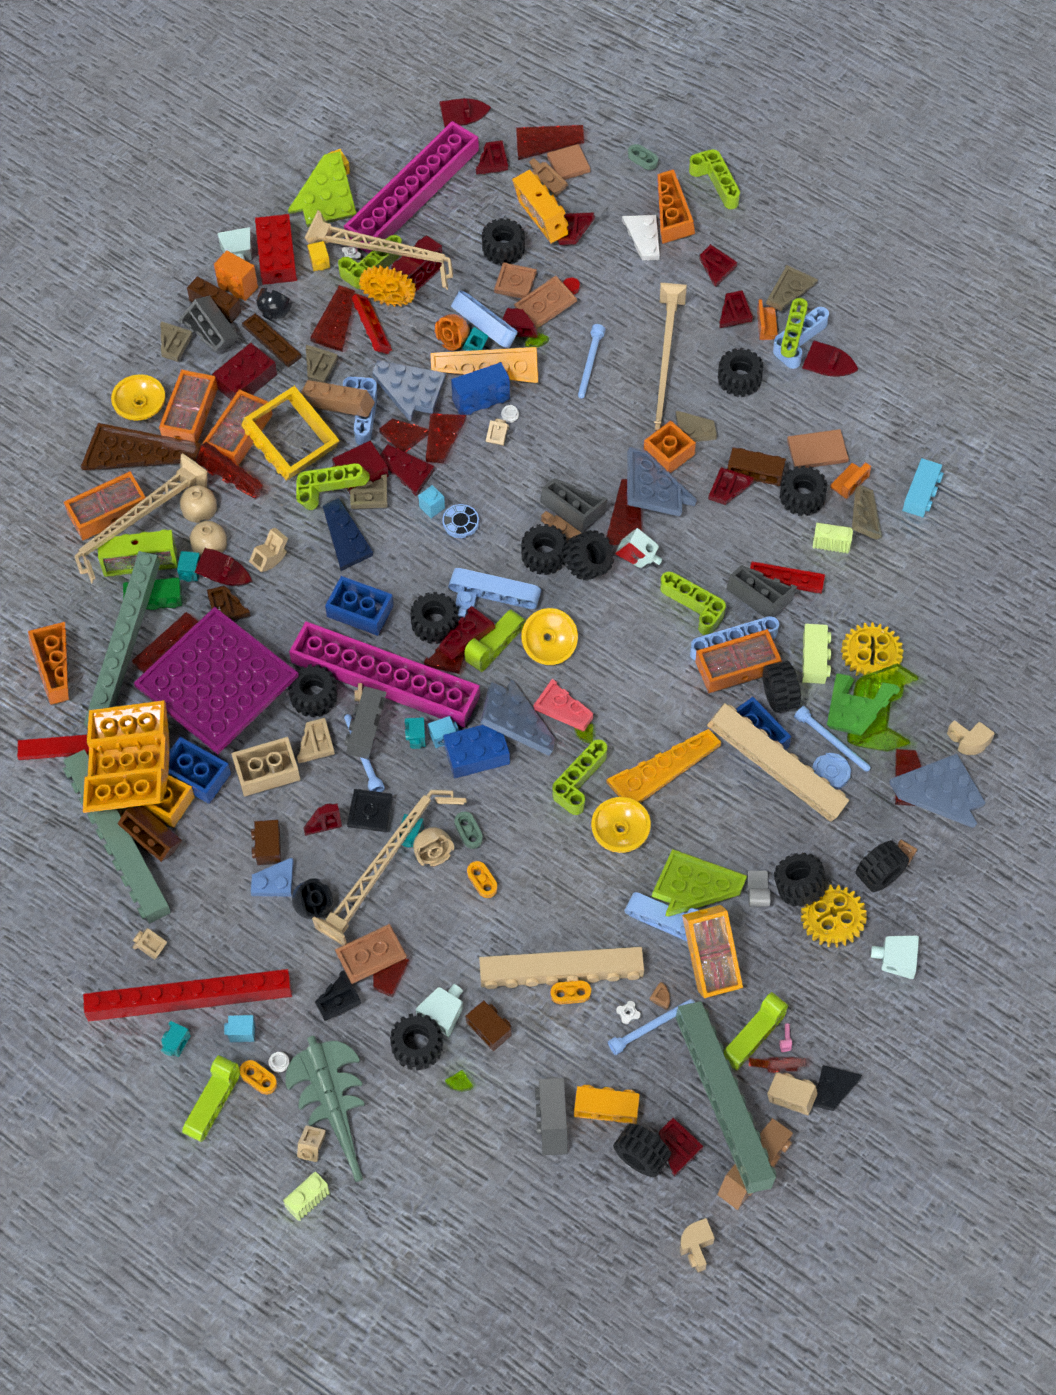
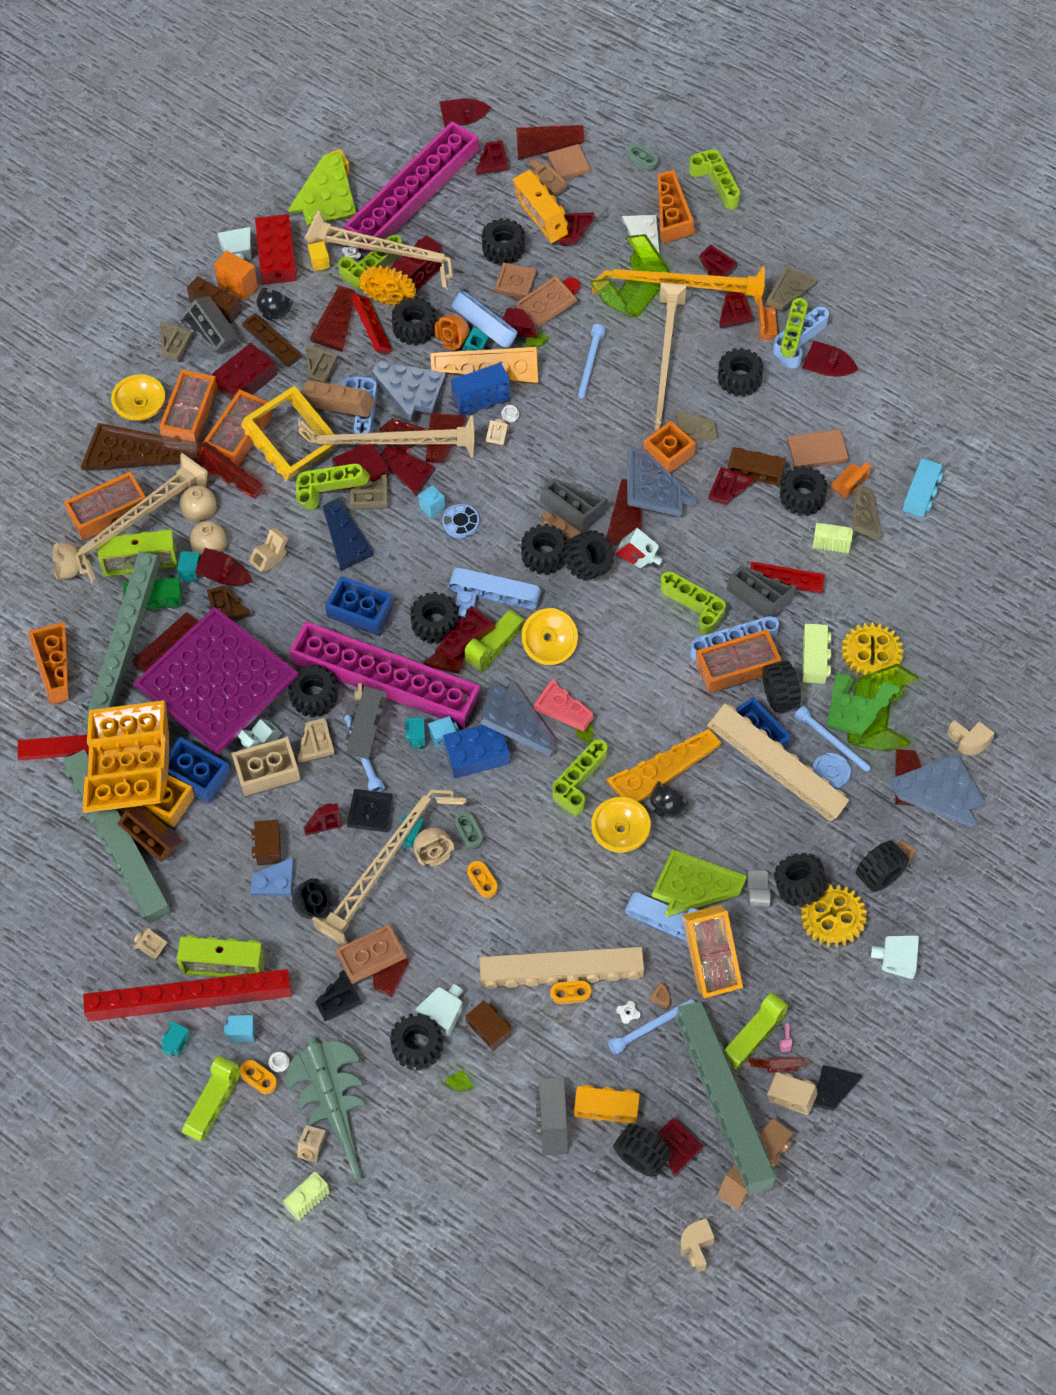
(65, 561): none -> tan cylinder
(219, 957): none -> lime brick
(261, 733): none -> light aqua brick
(414, 310): none -> black tyre
(461, 436): none -> tan piece
(634, 294): none -> clear neon green windscreen
(667, 801): none -> black cylinder
(750, 286): none -> light orange piece

